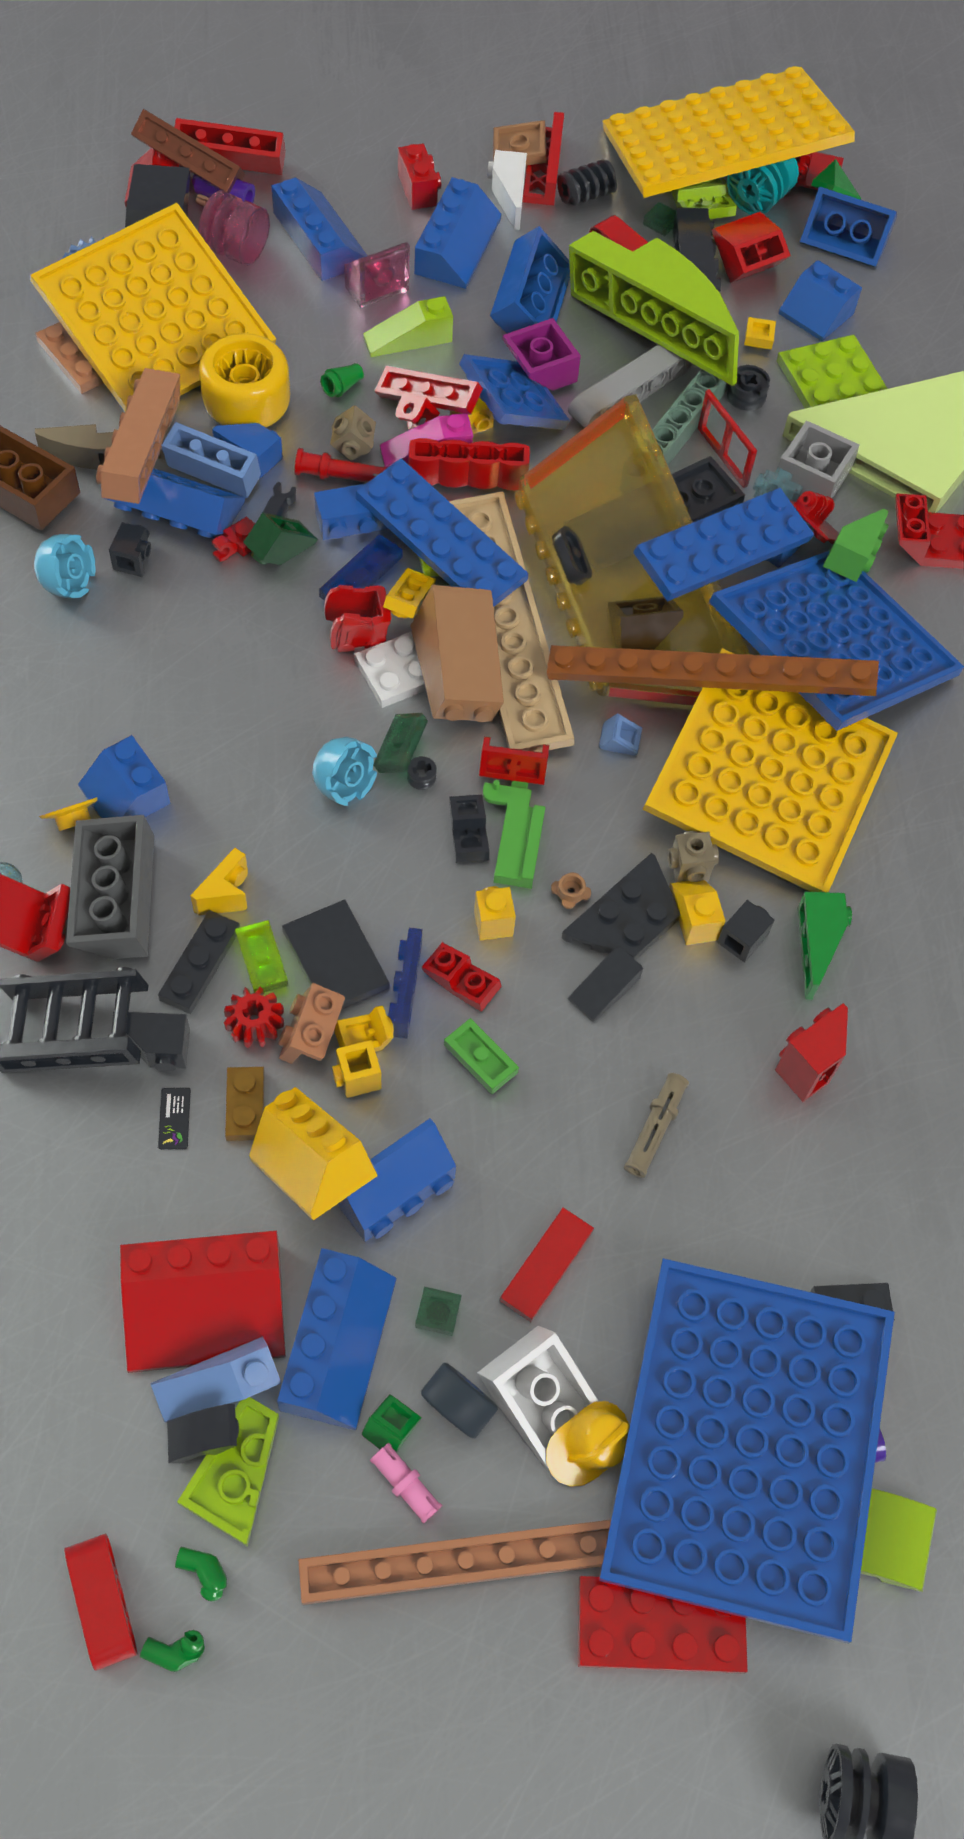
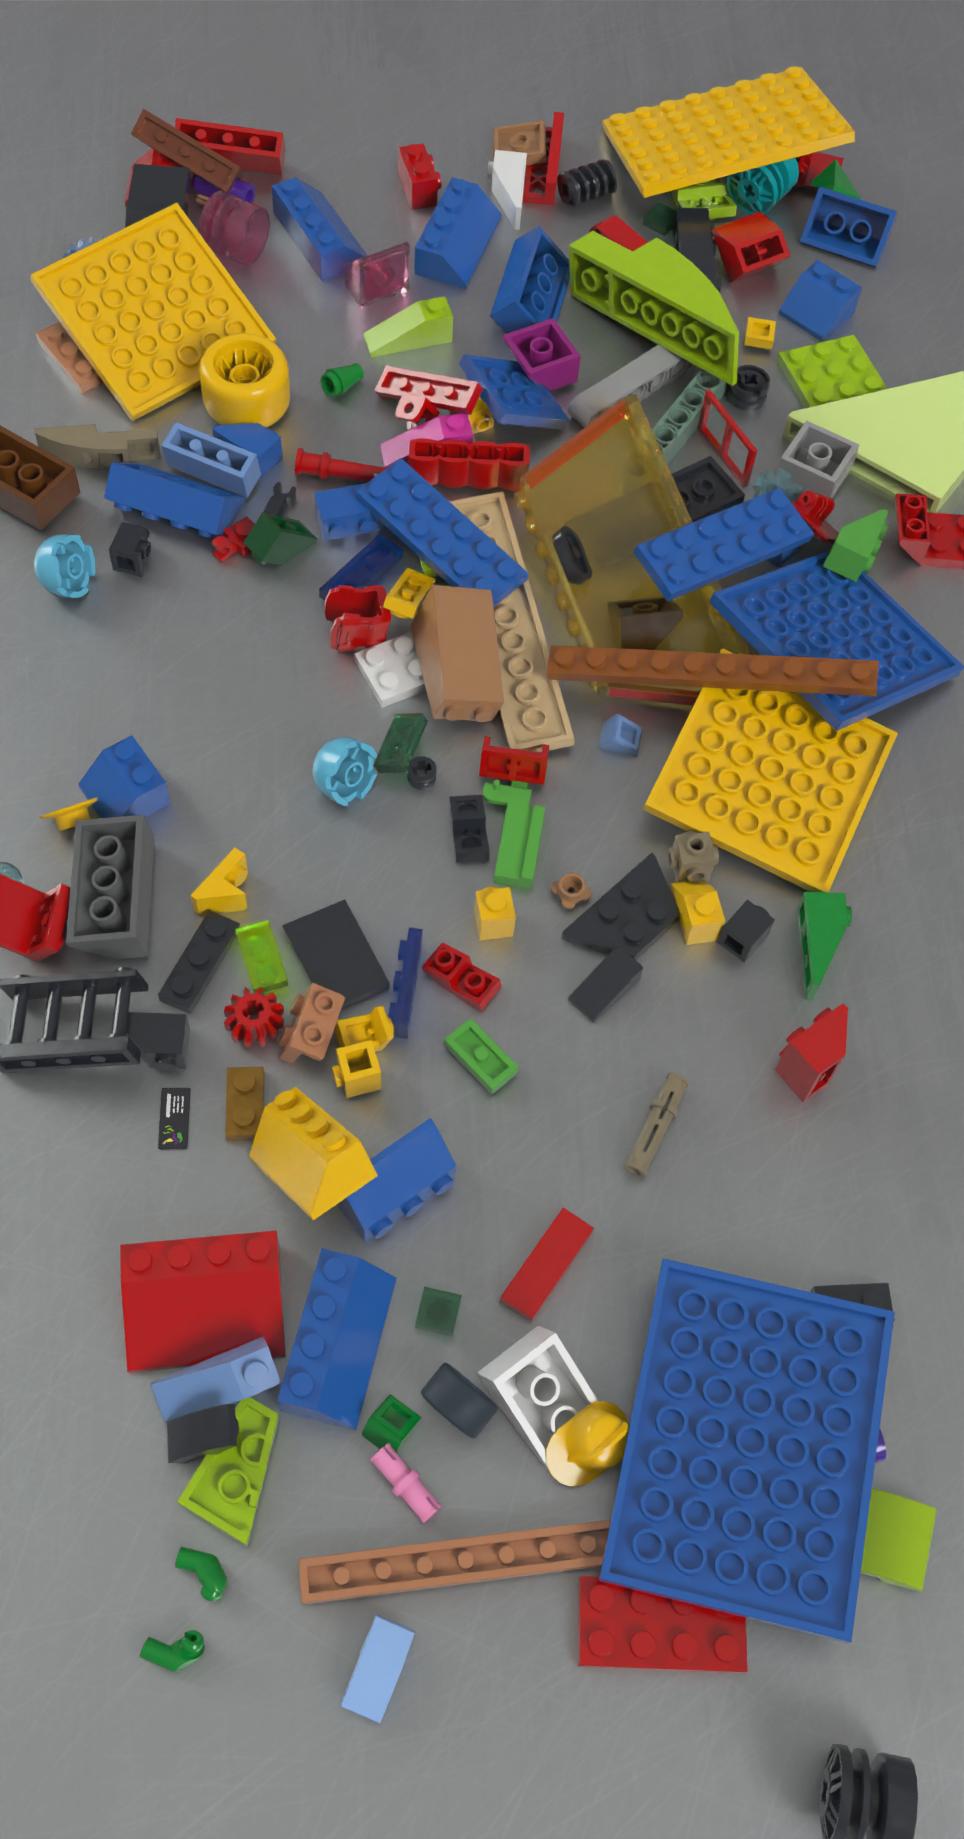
(100, 1602): red beam -> none
(139, 436): nougat brick -> none
(353, 433): dark tan brick -> none
(377, 1668): none -> light blue slope

